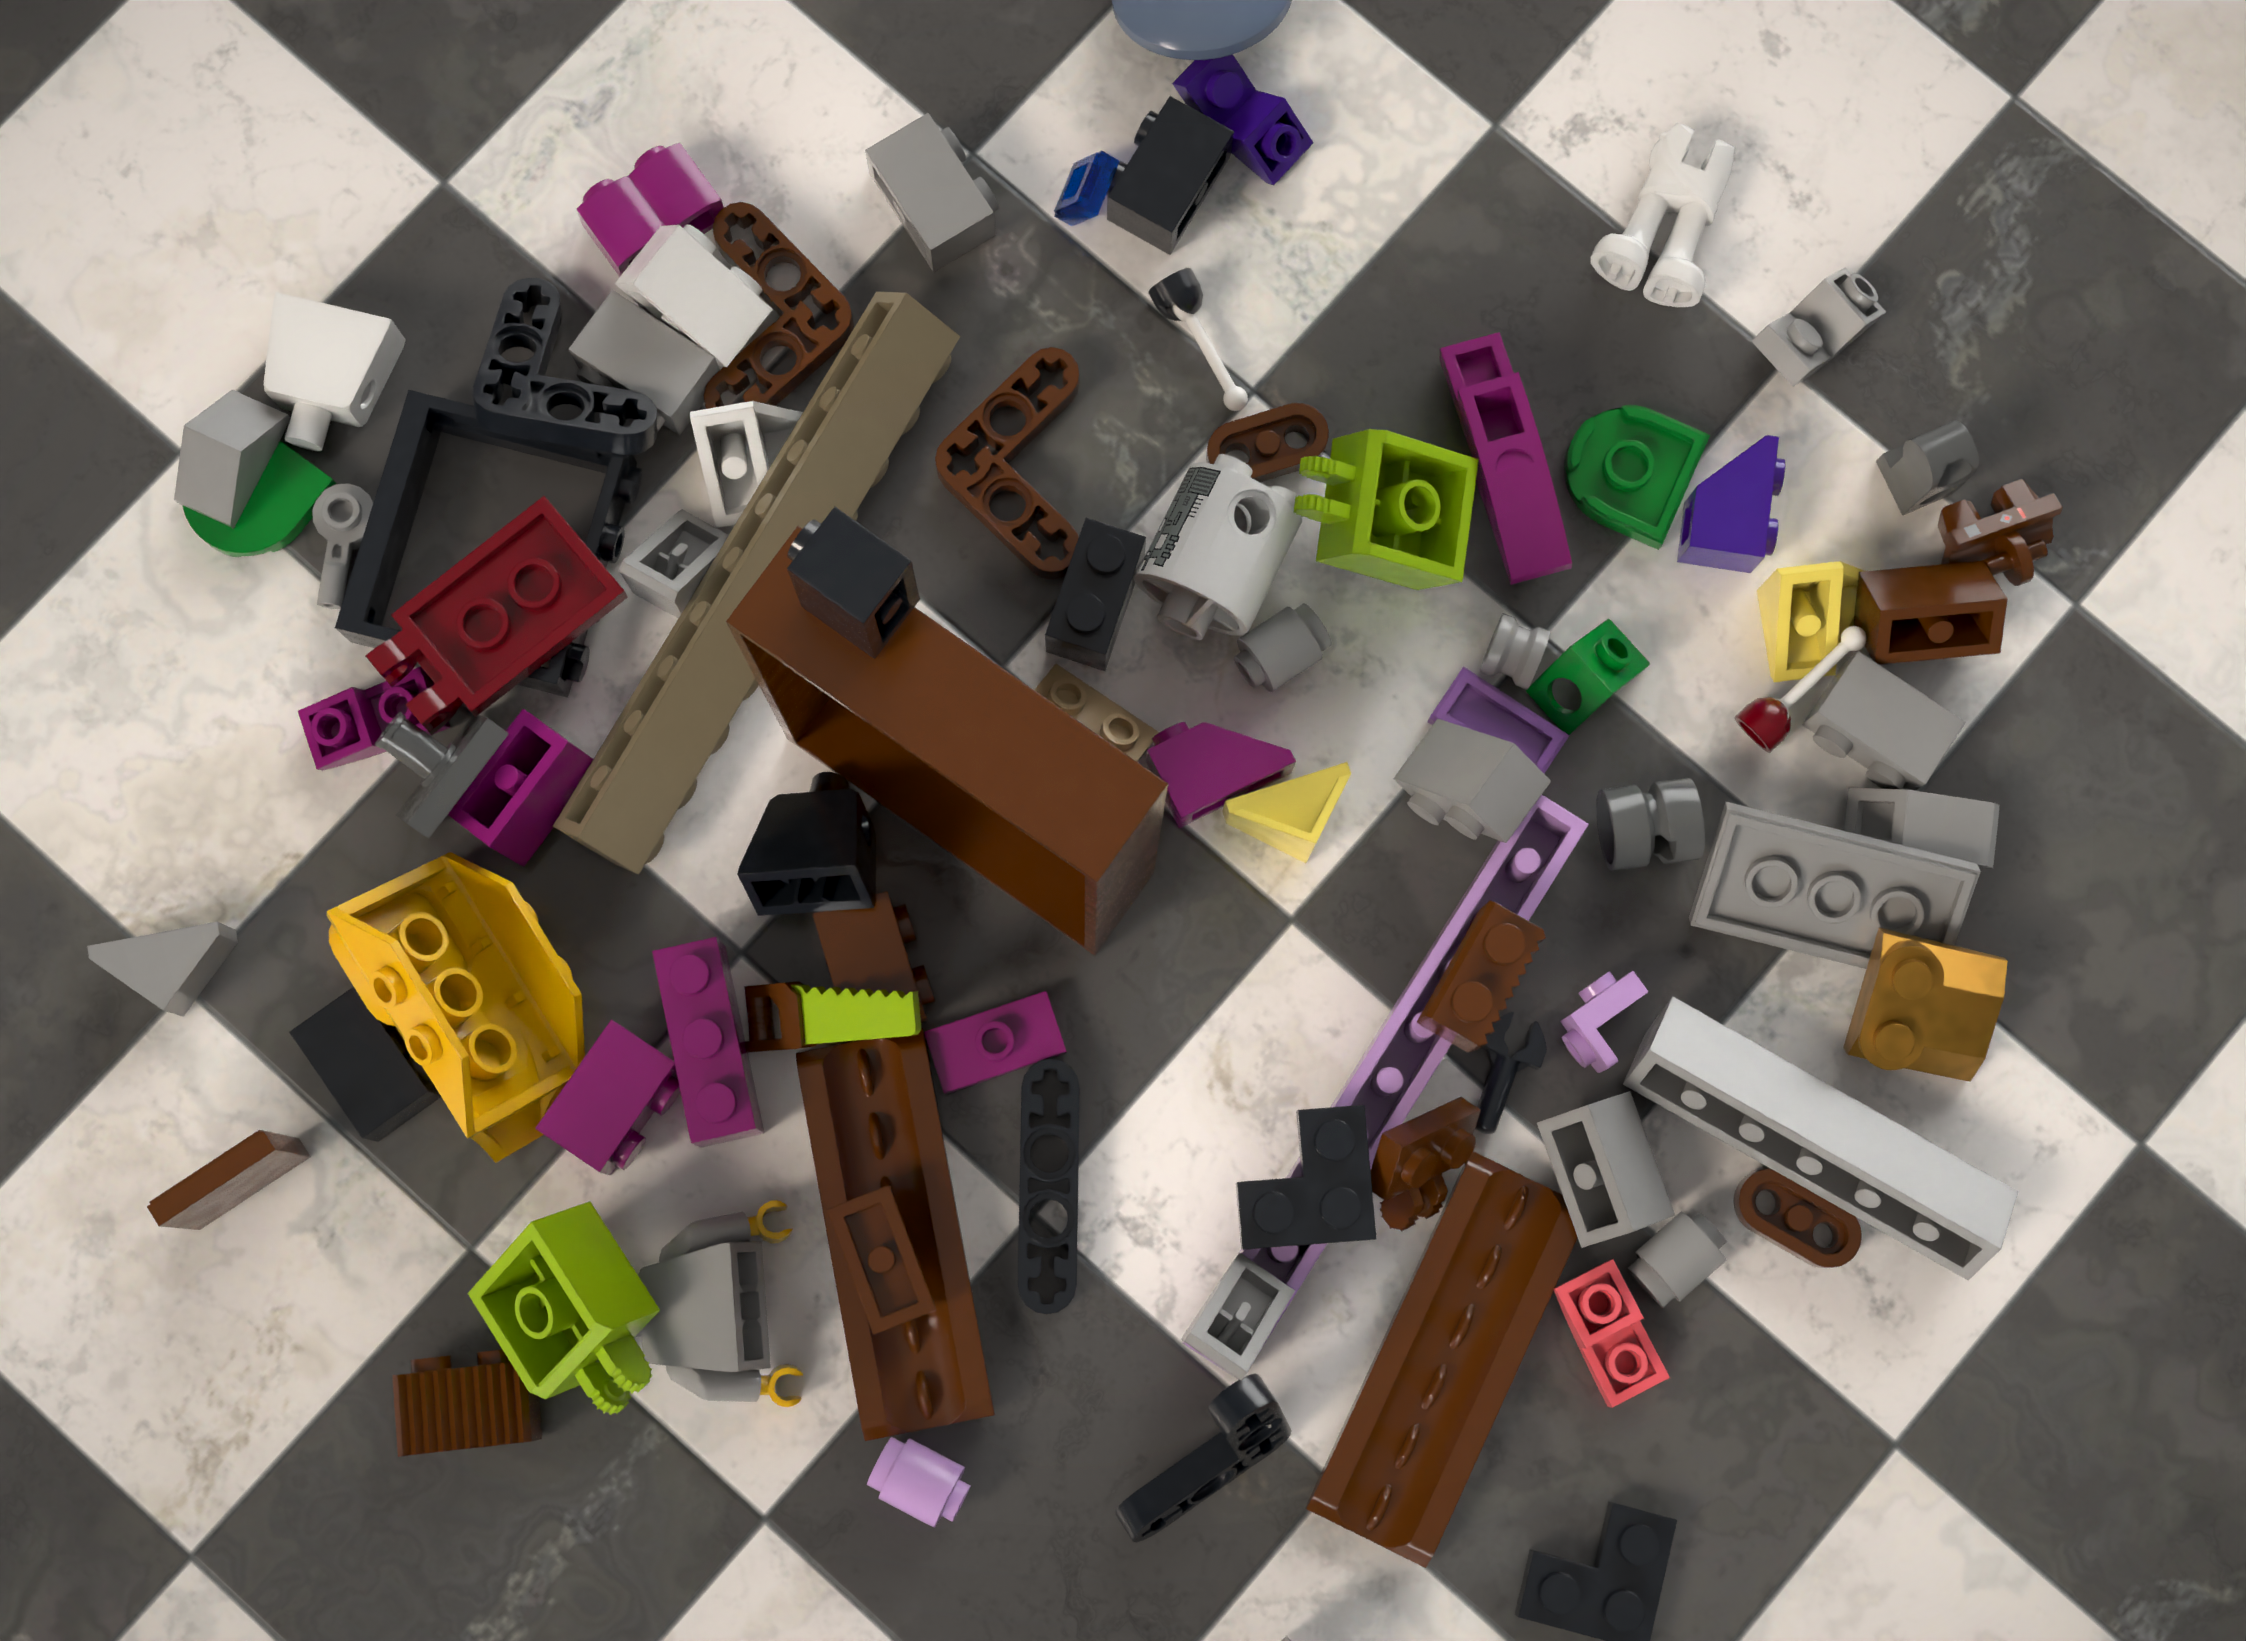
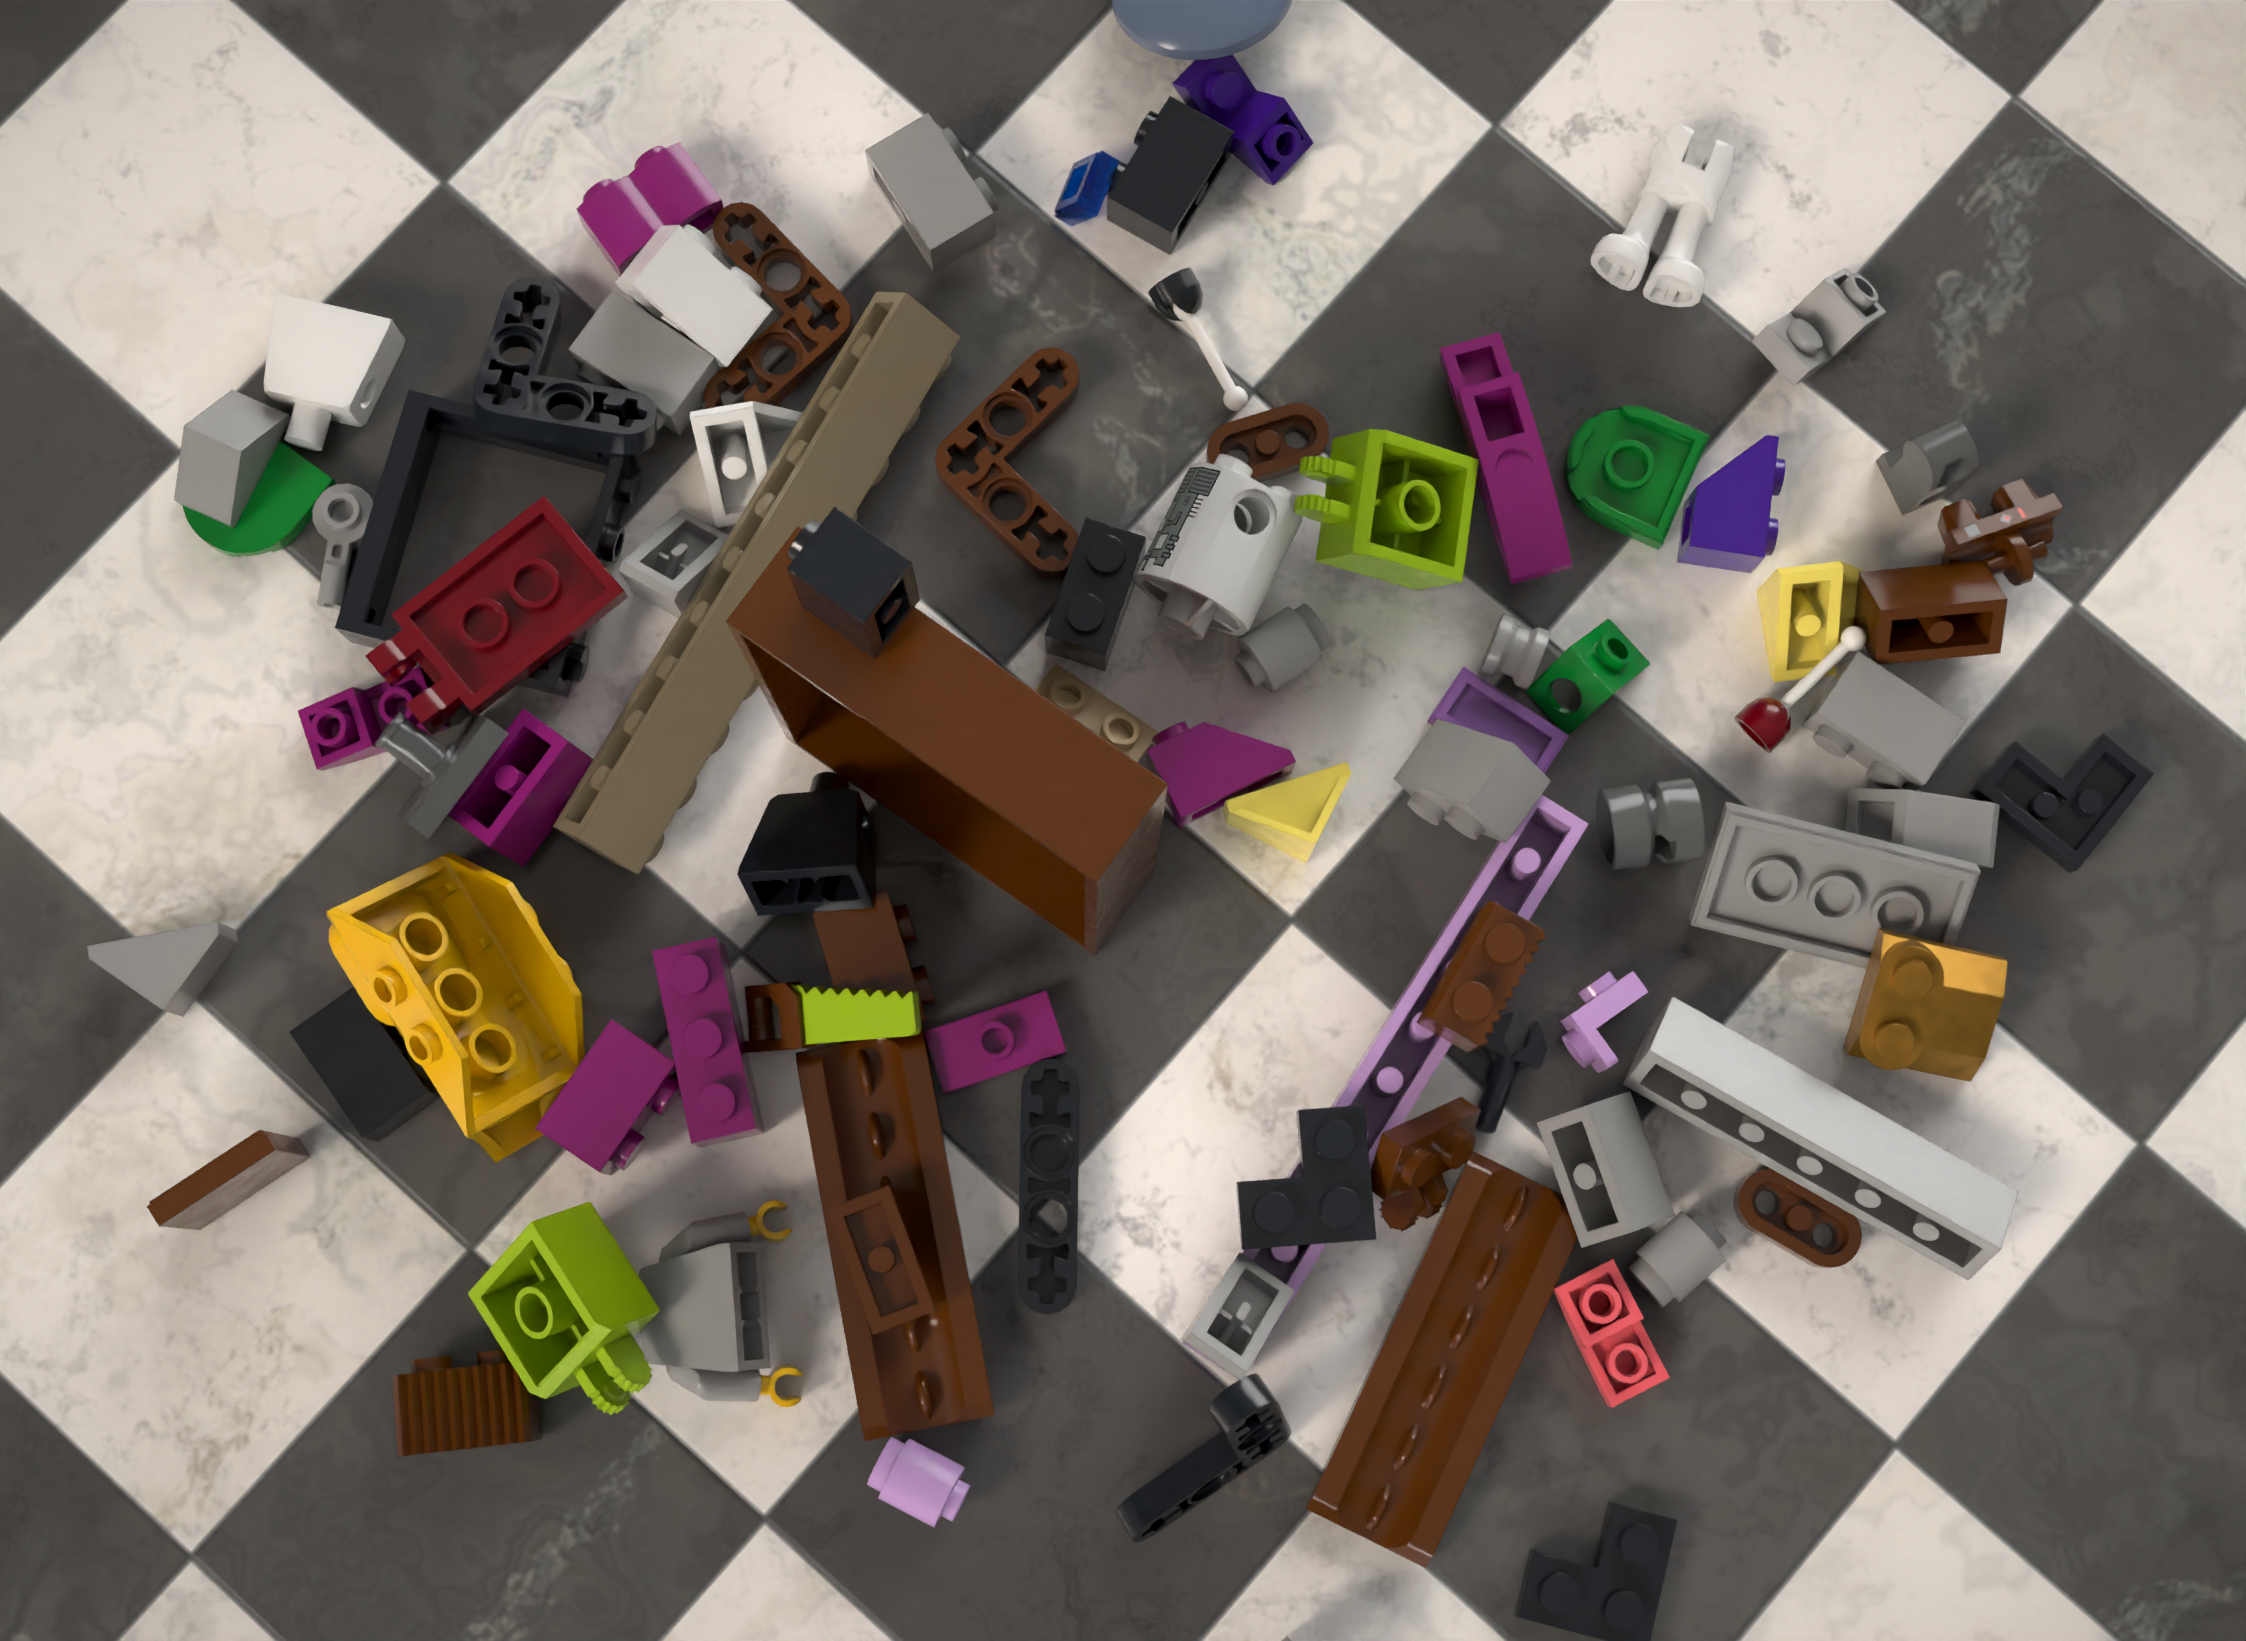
(2067, 813): none -> black plate

